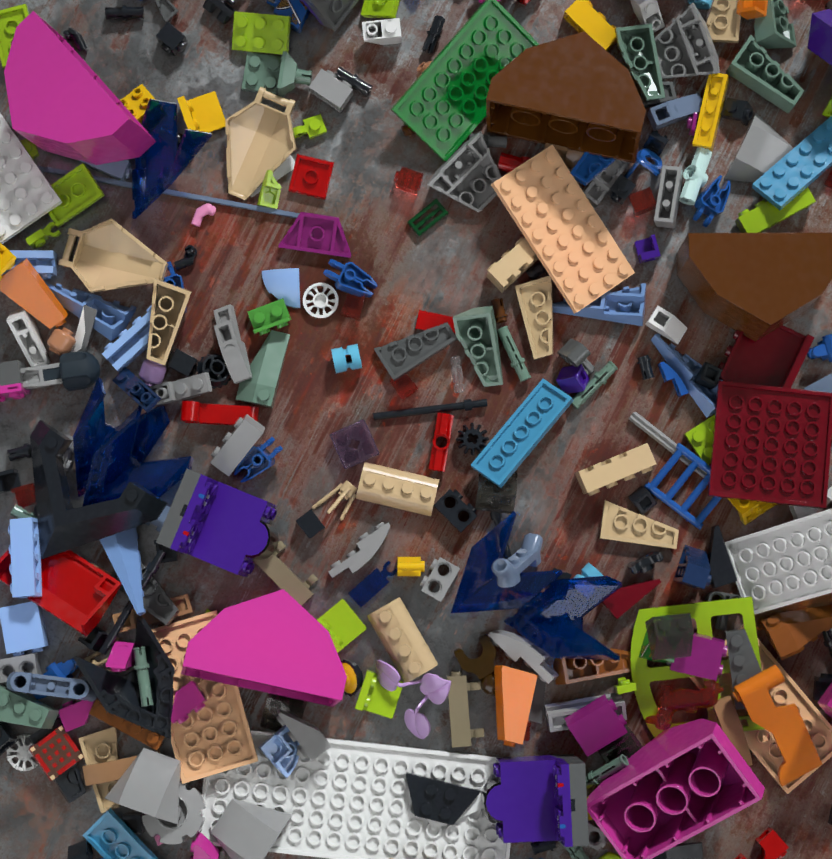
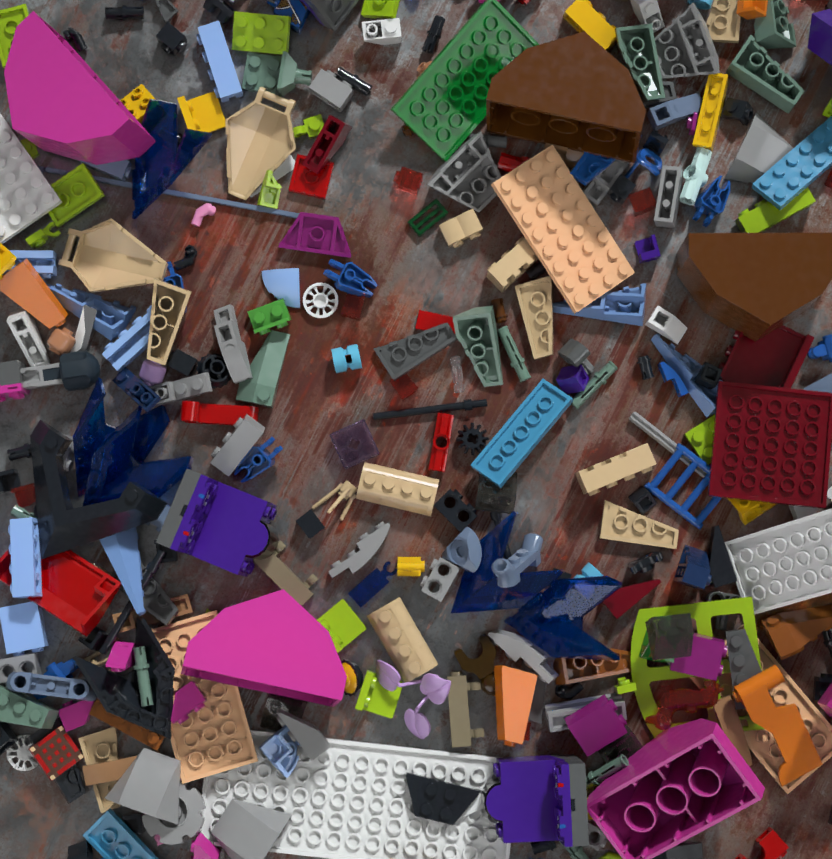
(220, 61): none -> light blue brick
(327, 143): none -> dark red slope
(461, 228): none -> tan brick
(464, 551): none -> sand blue hat
(568, 692): none -> black arm

